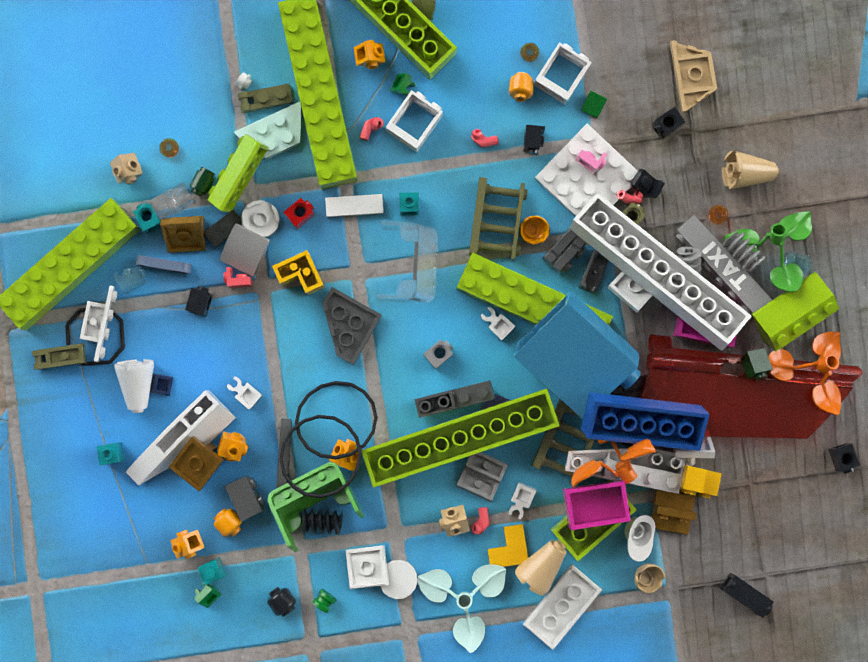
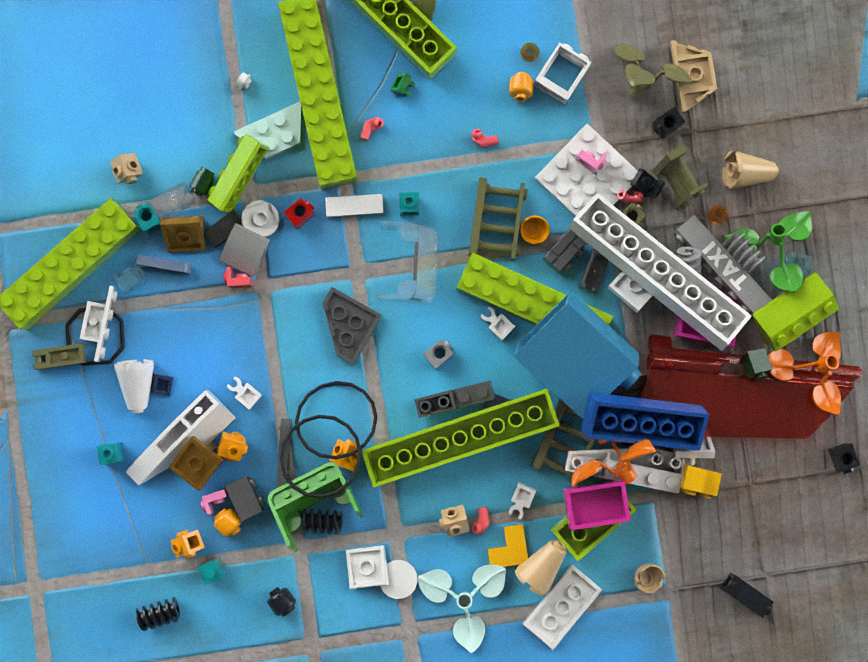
(158, 615): none -> black piece
(171, 153): clear orange plate -> none
(199, 301): black brick -> none
(207, 595): green tile -> none
(216, 497): none -> bright pink bracket
(265, 98): olive plate -> none
(302, 268): yellow brick -> none
(324, 600): green wheel -> none
(369, 54): light orange brick -> none
(403, 136): white window -> none
(482, 475): light grey slope -> none
(533, 139): black brick -> none
(593, 104): green slope -> none
(639, 78): none -> olive plant
(640, 537): white piece -> none
(673, 511): pearl gold bracket -> none
(679, 177): none -> olive fence

